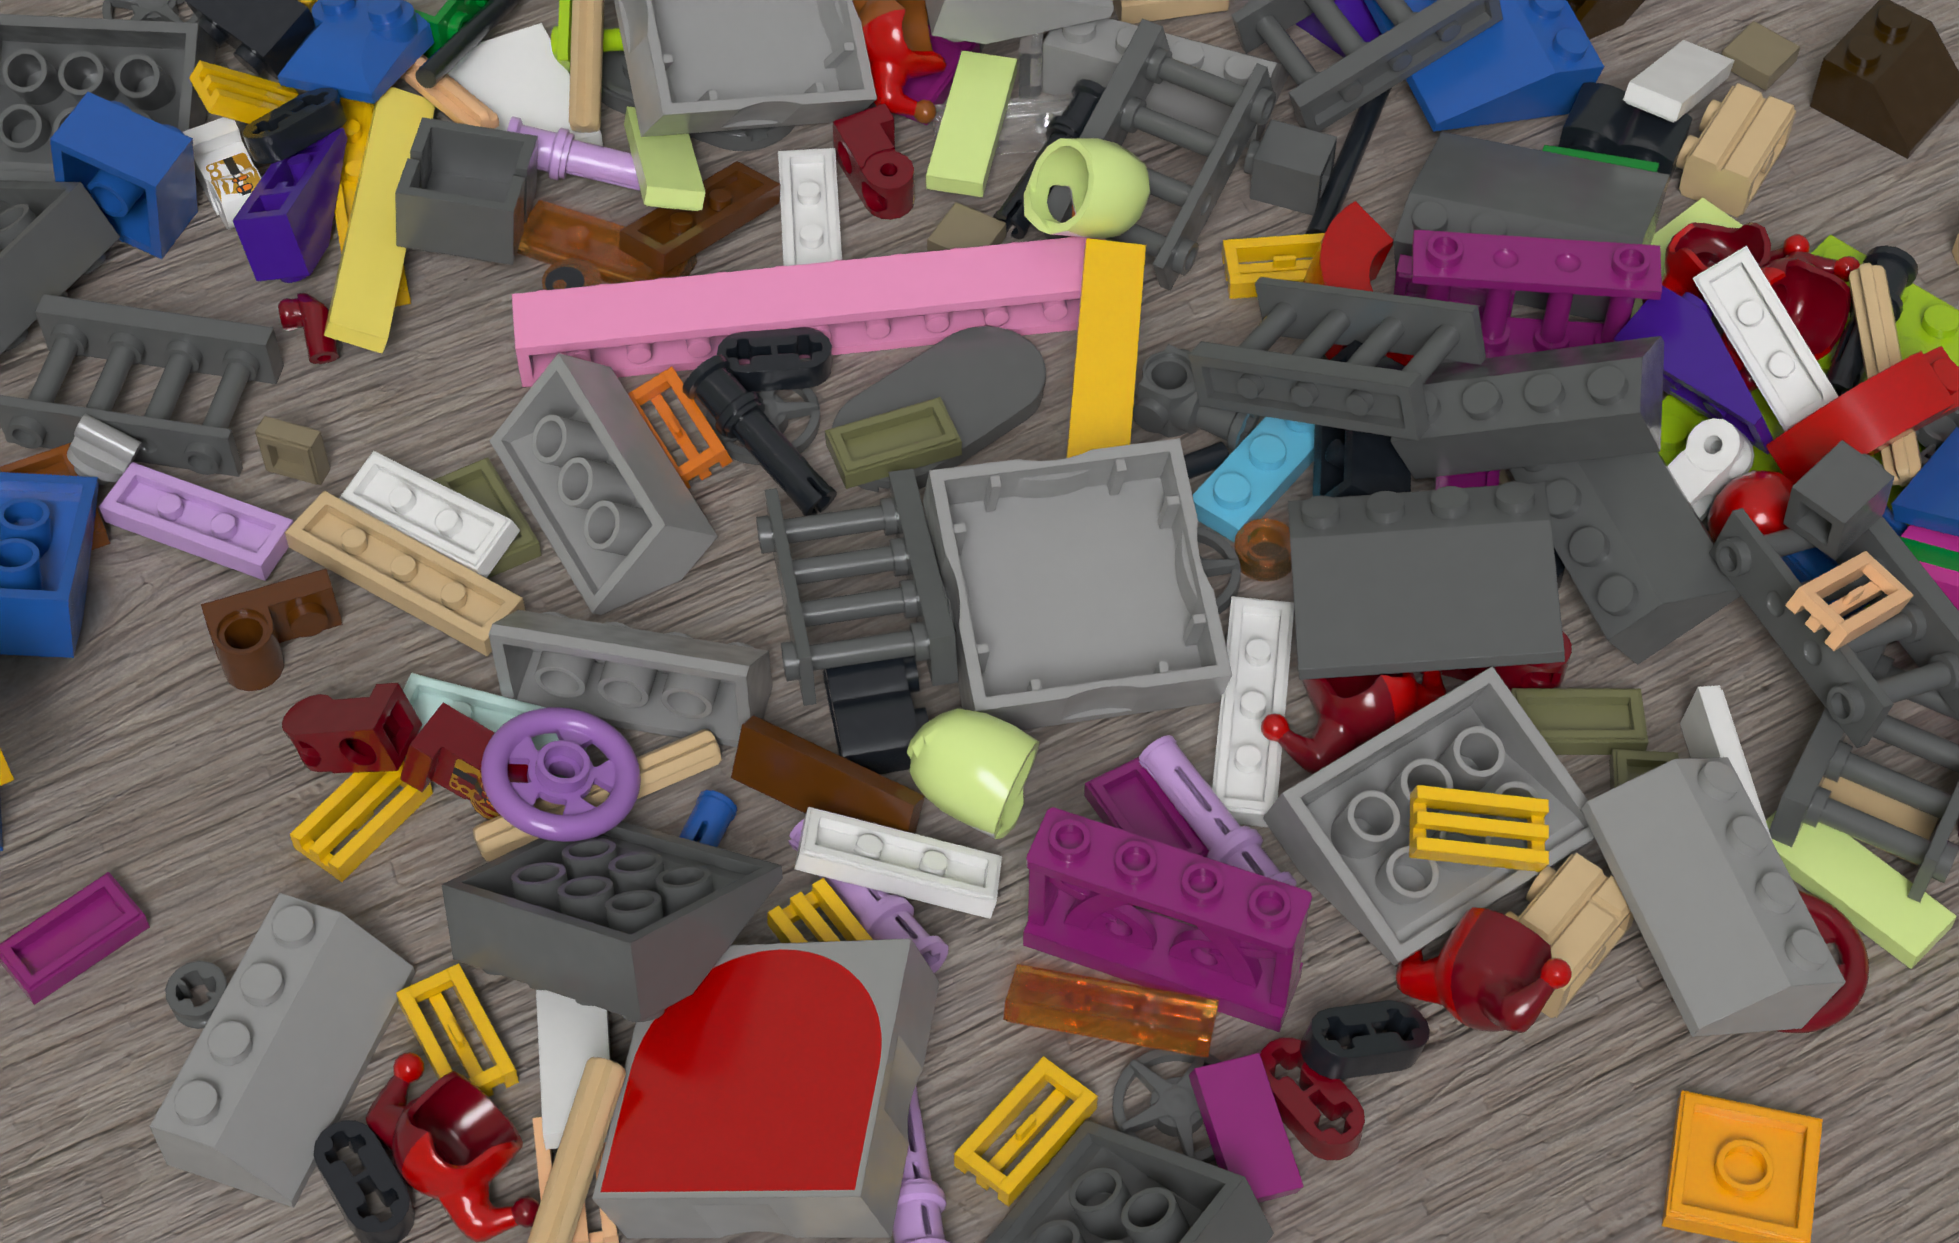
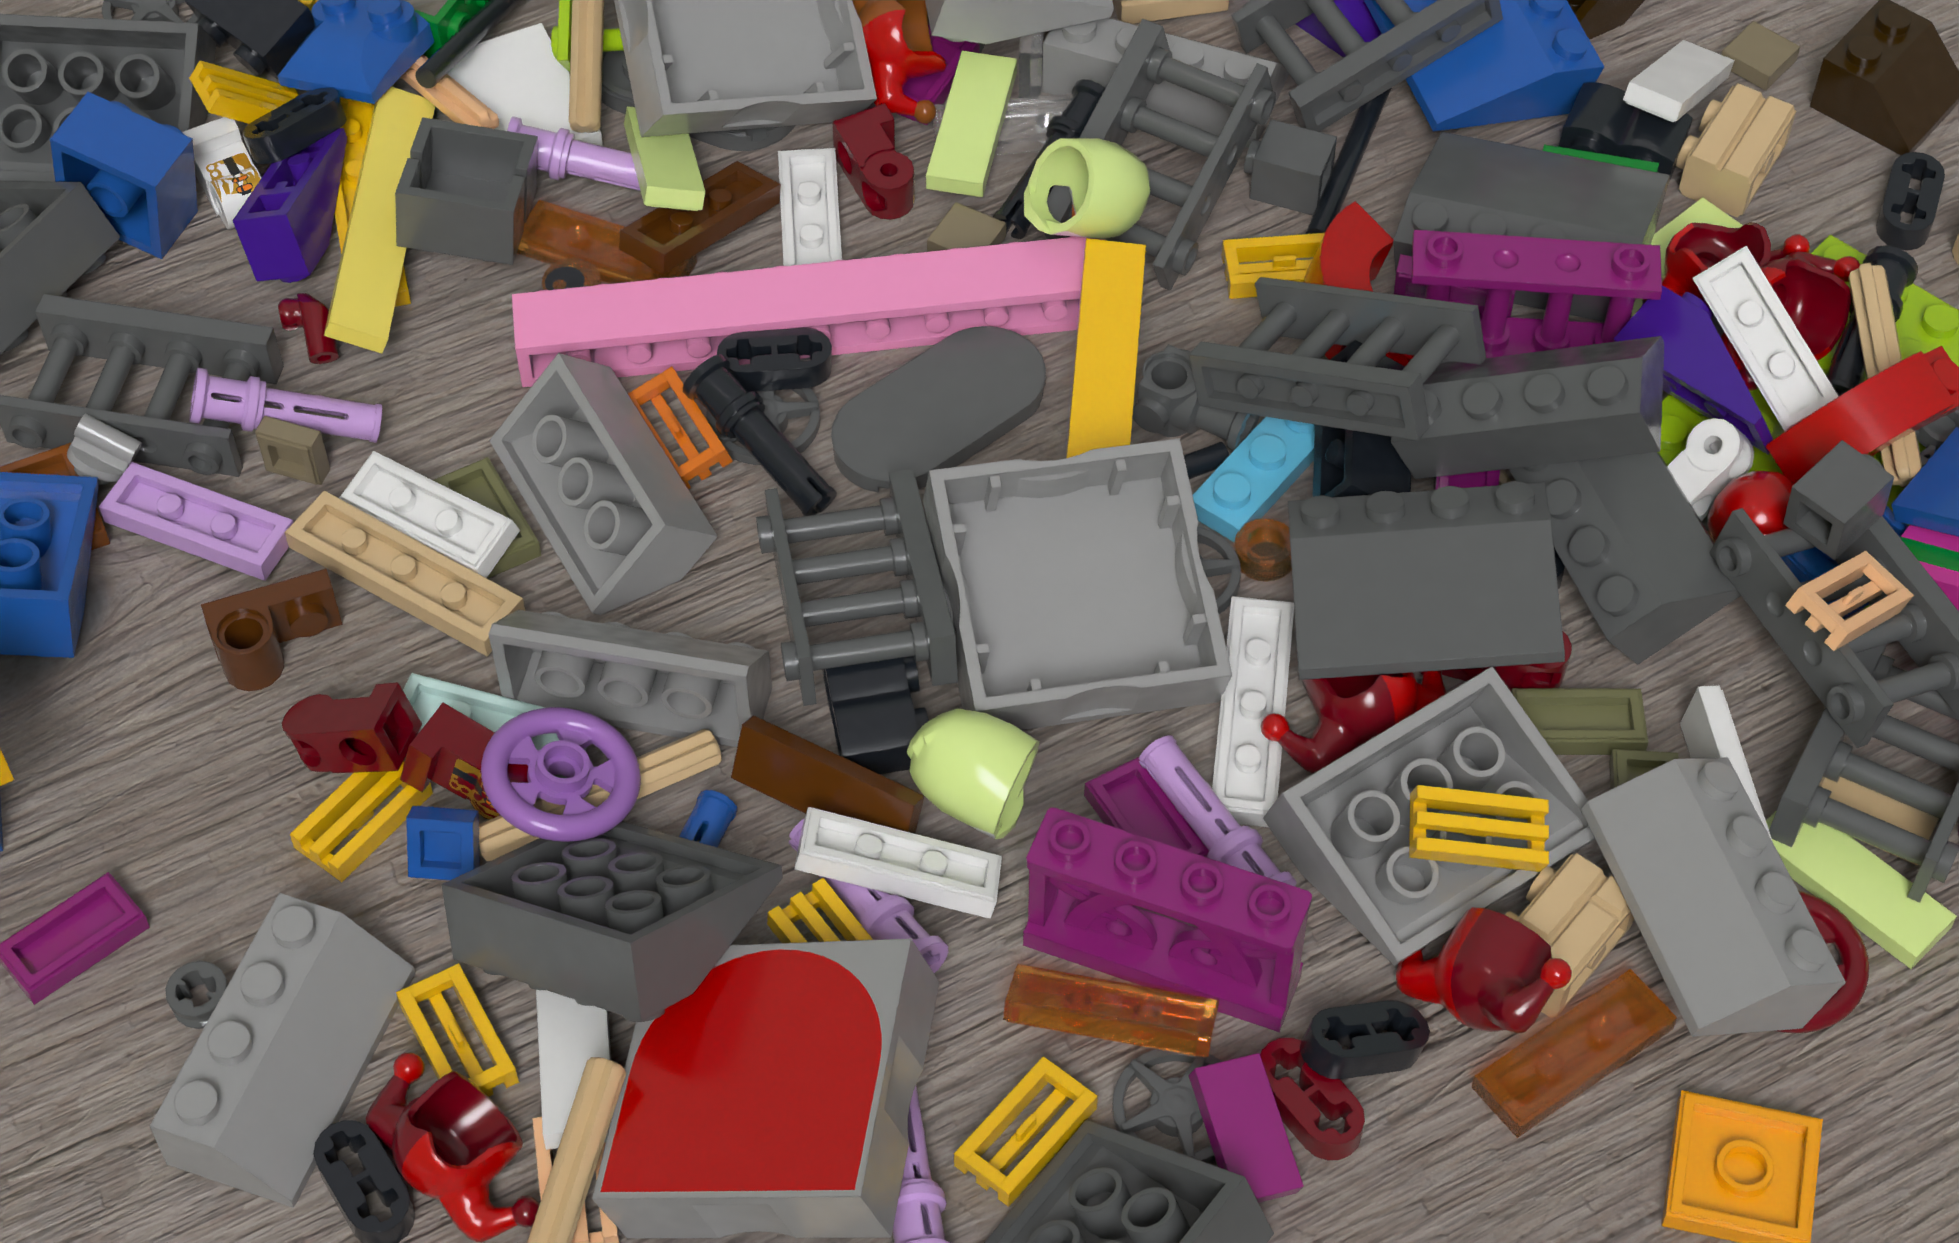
(359, 419): none -> lavender pin
(442, 842): none -> blue tile
(893, 442): olive tile -> none
(1573, 1053): none -> clear orange tile
(1919, 203): none -> black beam

